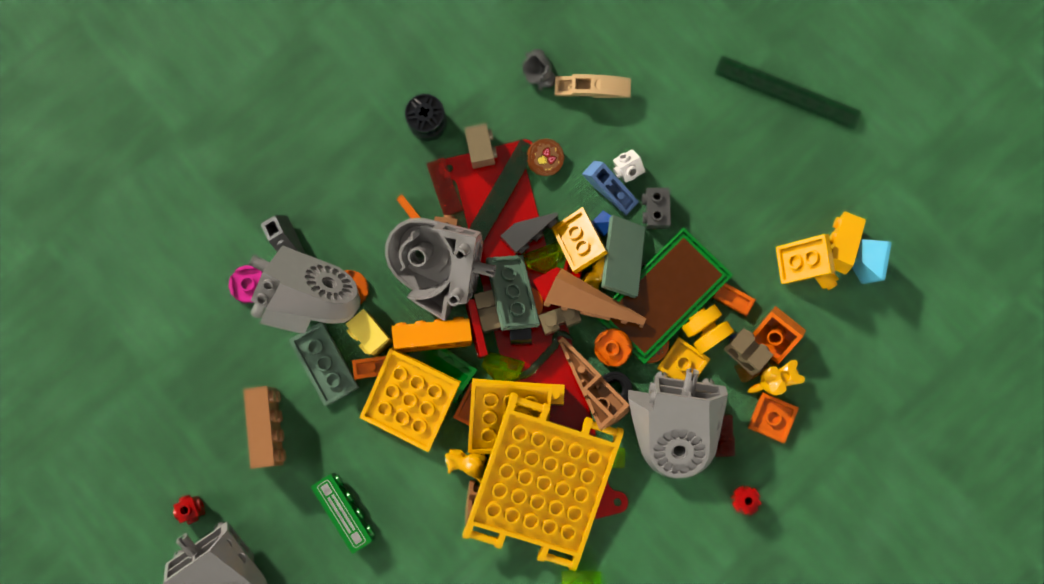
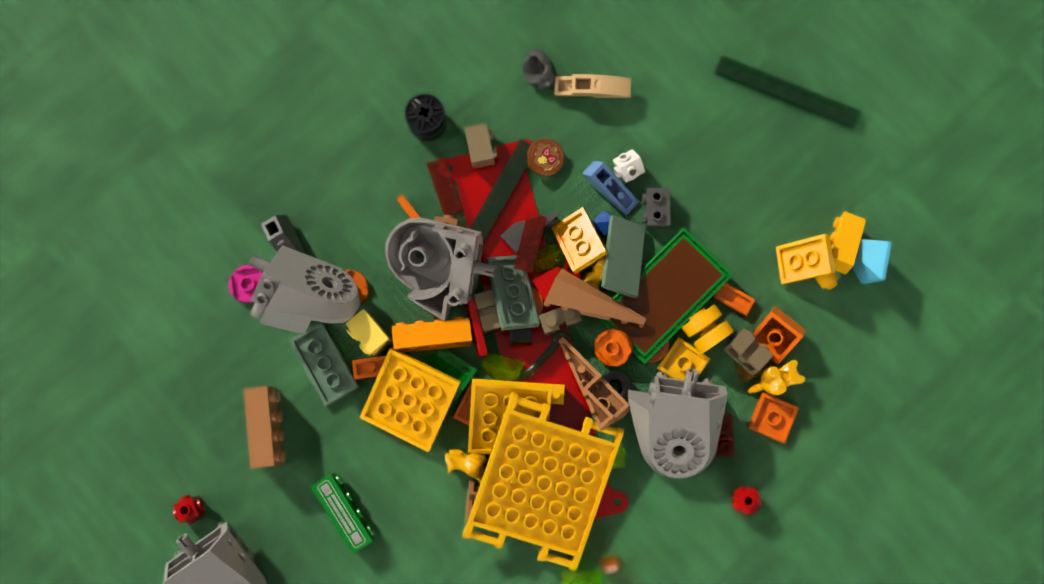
(529, 242): none -> clear red plate
(610, 564): none -> clear orange slope

